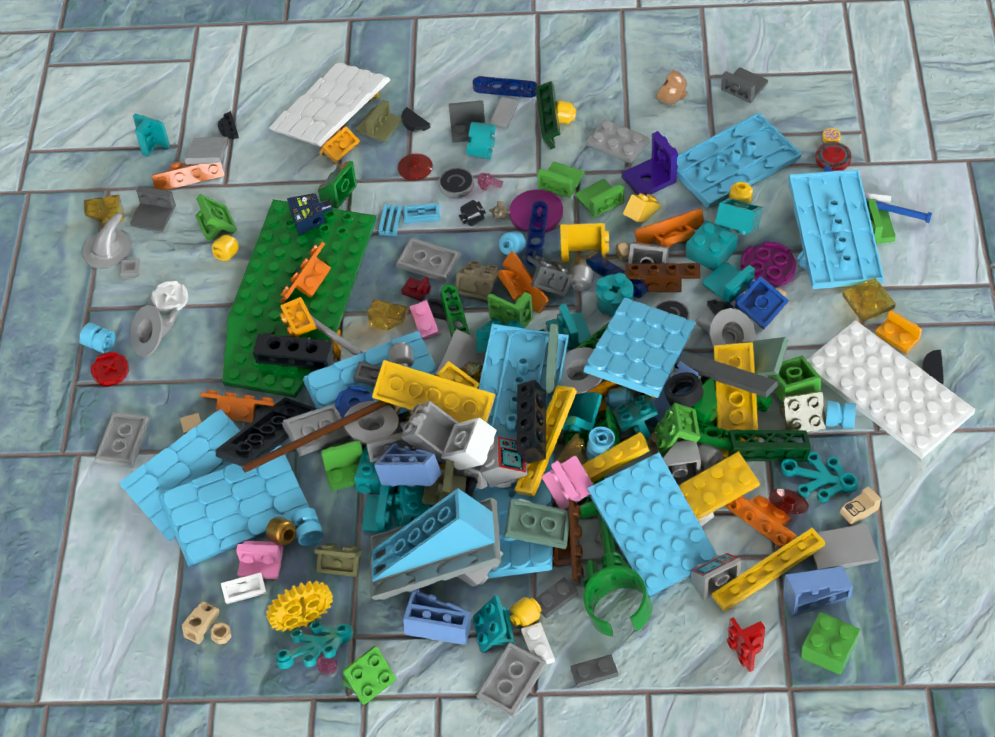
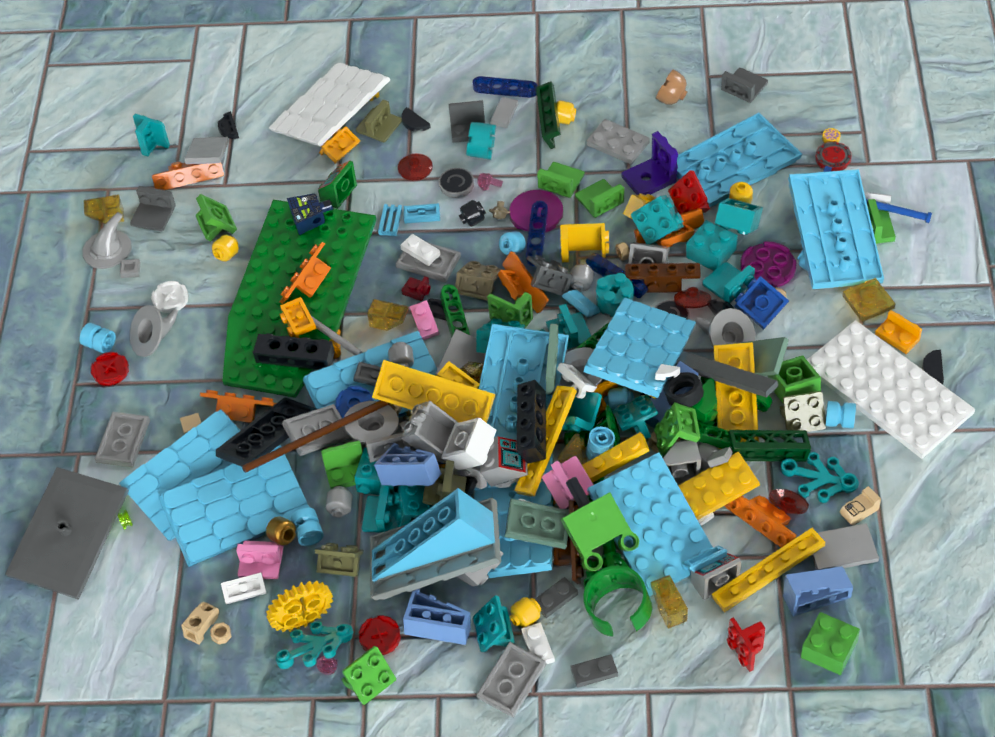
(67, 533): none -> dark grey piece
(125, 519): none -> clear neon green bush
(339, 501): none -> light grey head
(380, 632): none -> red tile
(420, 249): none -> white plate
(580, 382): none -> white plate
(581, 303): none -> medium azure tile
(595, 524): none -> bright green piece
(657, 219): none -> teal bracket
(666, 371): none -> white tile
(669, 601): none -> clear yellow slope
(688, 194): none -> red bracket
(692, 298): none -> clear red dish
(705, 558): none -> medium azure tile
(720, 457): none -> light grey tile

